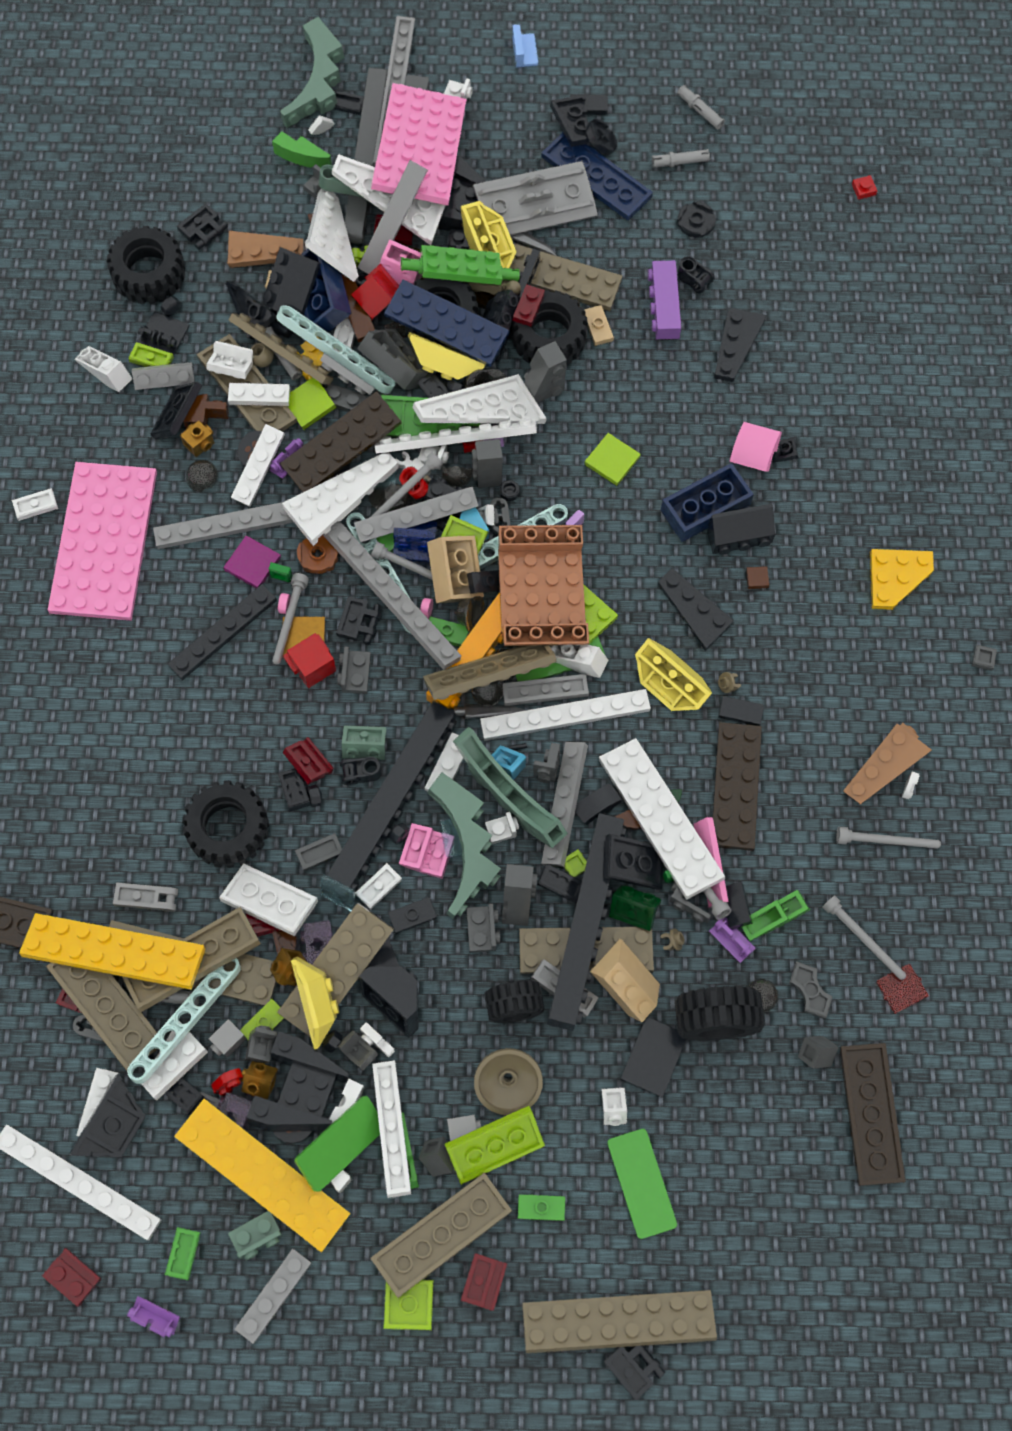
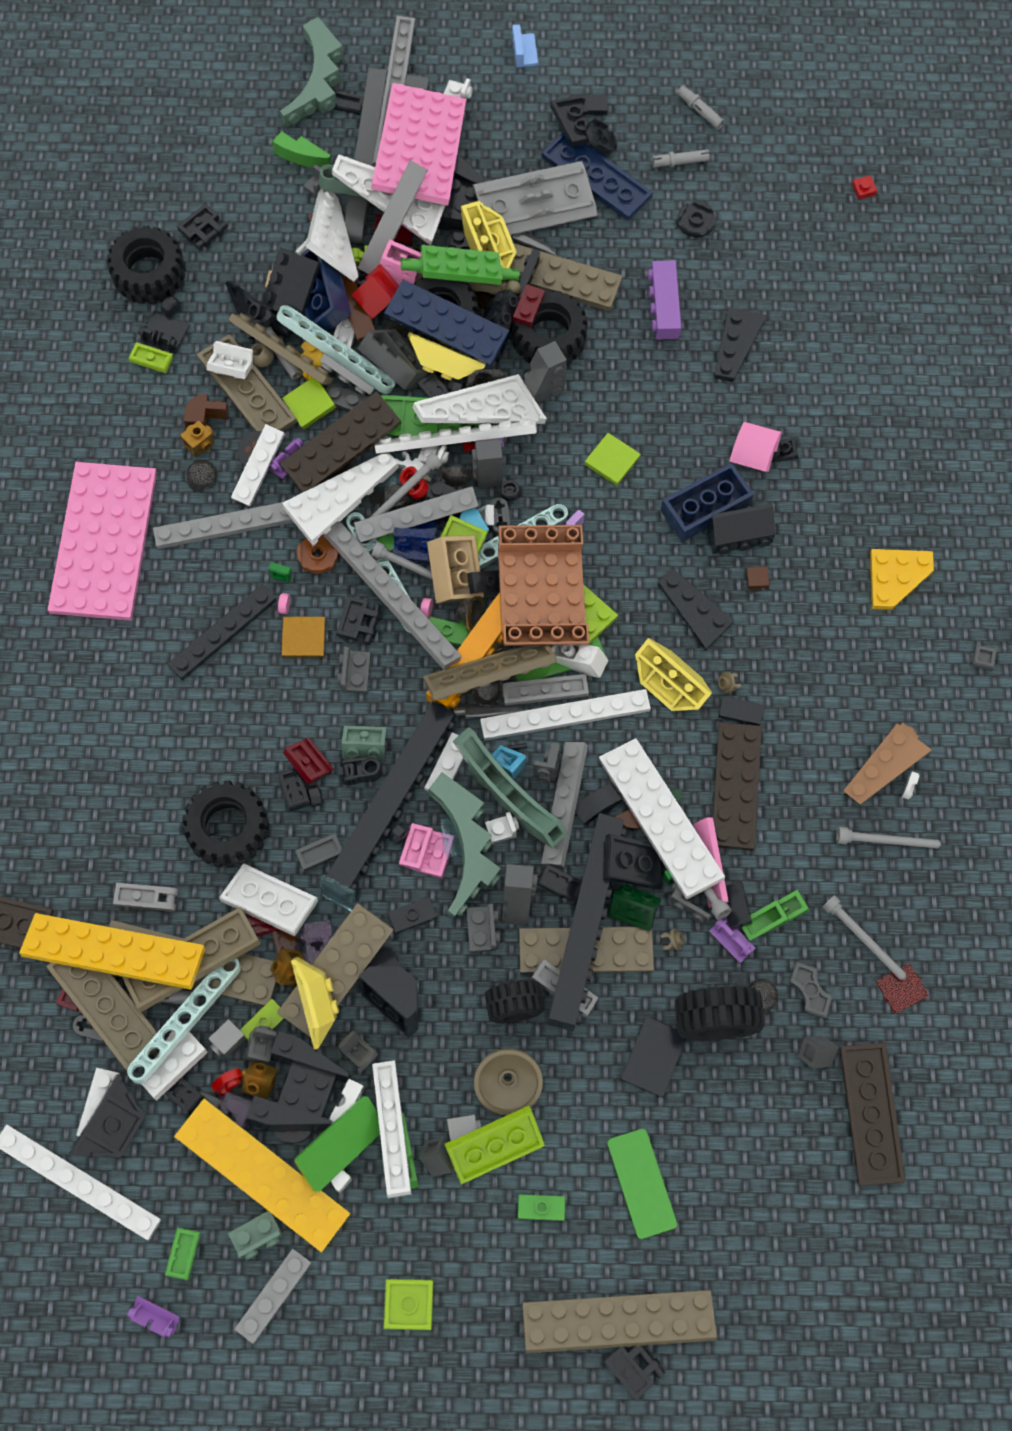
(35, 504): white plate -> none
(71, 1277): dark red plate -> none
(104, 368): white slope -> none
(163, 375): light grey plate -> none
(175, 410): black tile -> none
(251, 562): magenta tile -> none
(258, 249): medium nougat wing -> none
(259, 394): white plate -> none
(299, 583): light grey piece -> none
(310, 660): red plate -> none
(321, 125): white tile -> none
(332, 1041): black tile -> none
(371, 1037): white plate -> none
(378, 886): white plate -> none
(441, 1235): dark tan plate -> none
(484, 1282): dark red plate -> none
(575, 864): lime tile -> none
(598, 325): tan plate -> none
(614, 1106): white bracket -> none
(627, 981): tan slope -> none
(697, 276): black piece -> none

